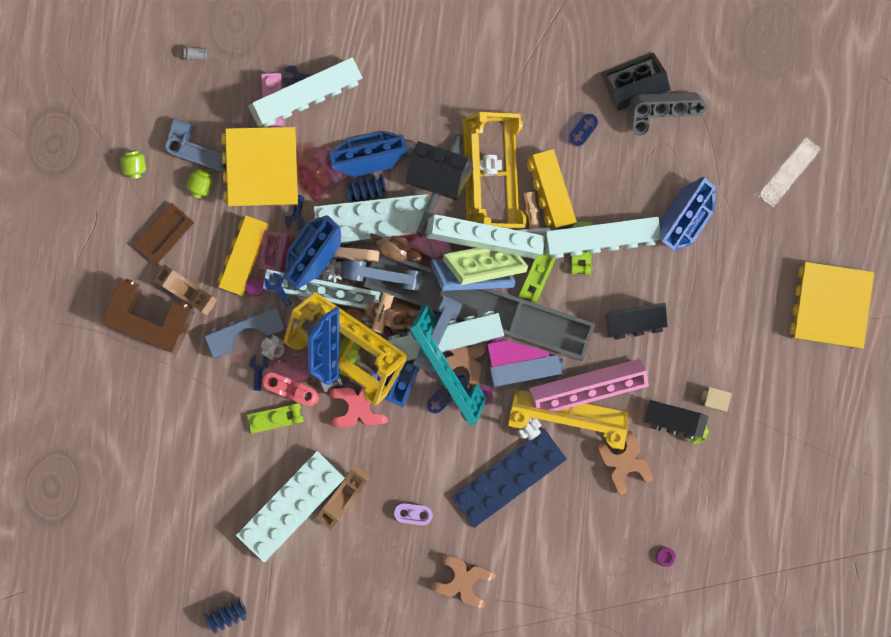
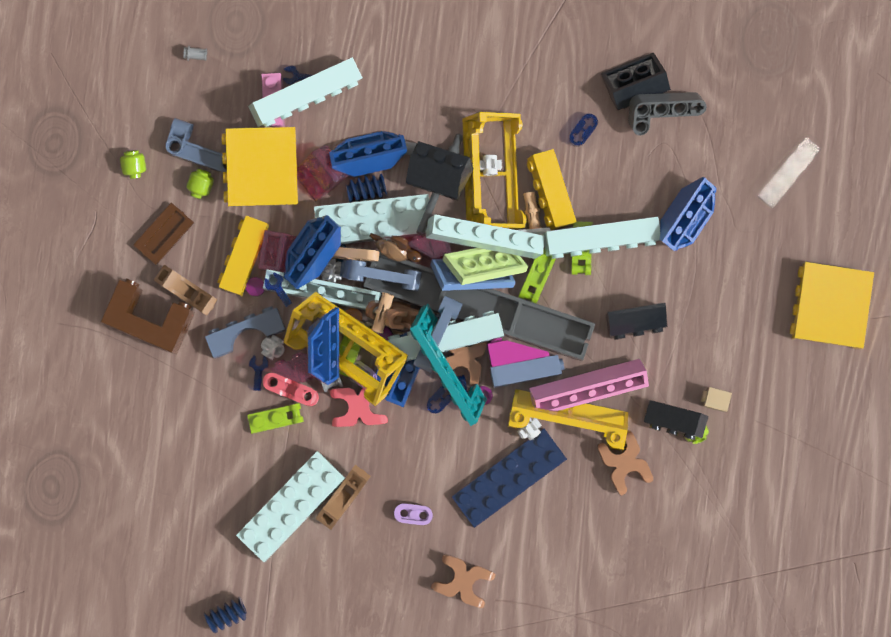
(296, 215): clear blue bar -> none
(665, 557): magenta tile -> none

